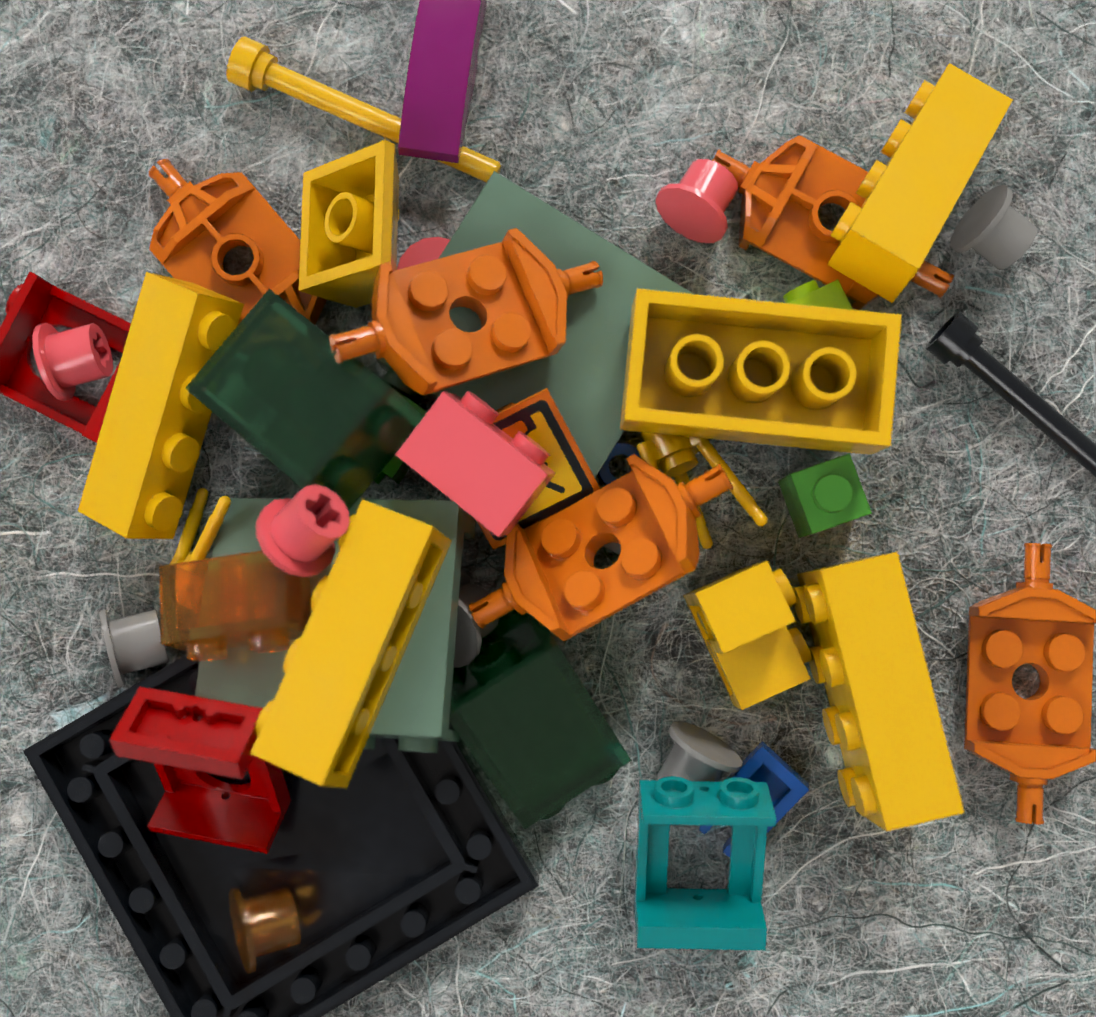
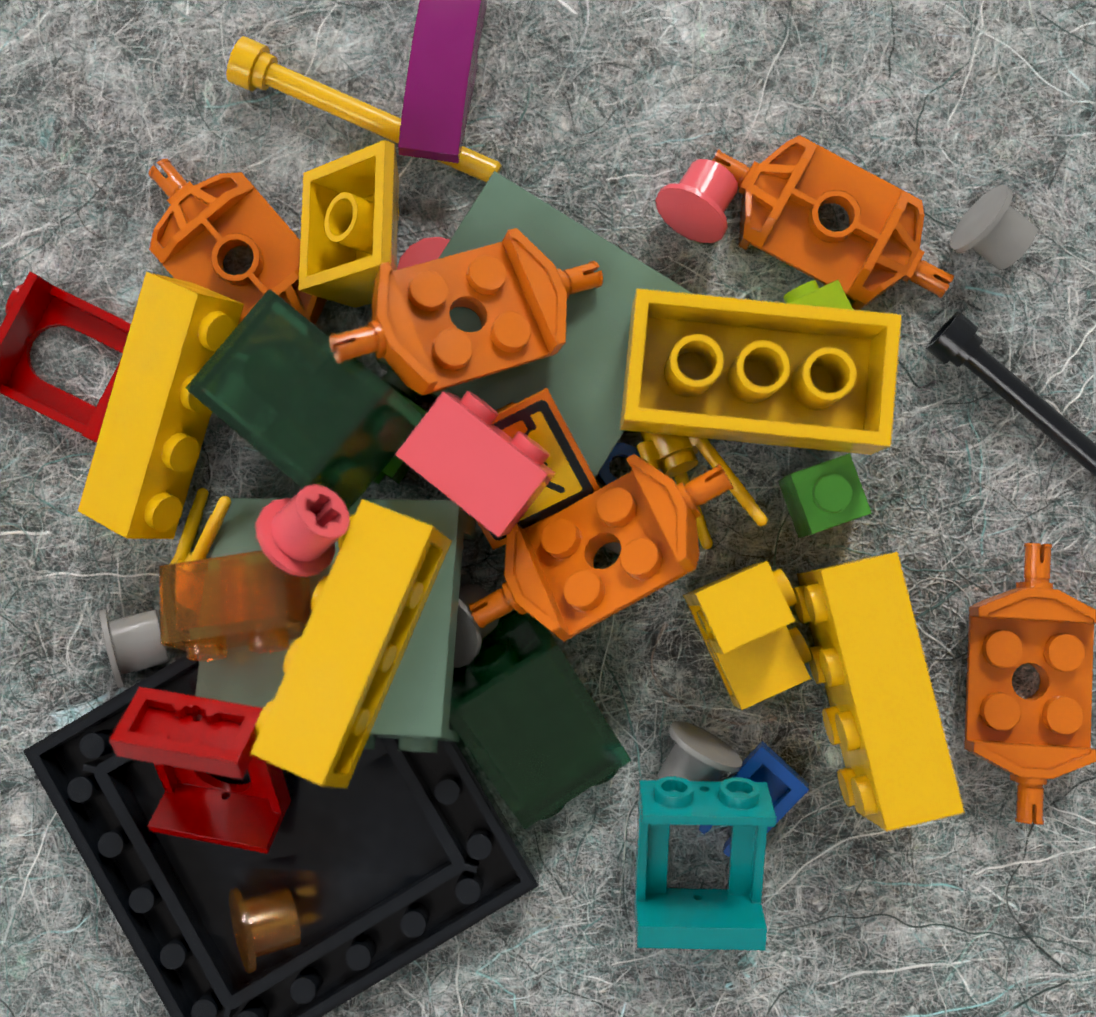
(71, 357): coral piece -> none
(919, 185): yellow brick -> none

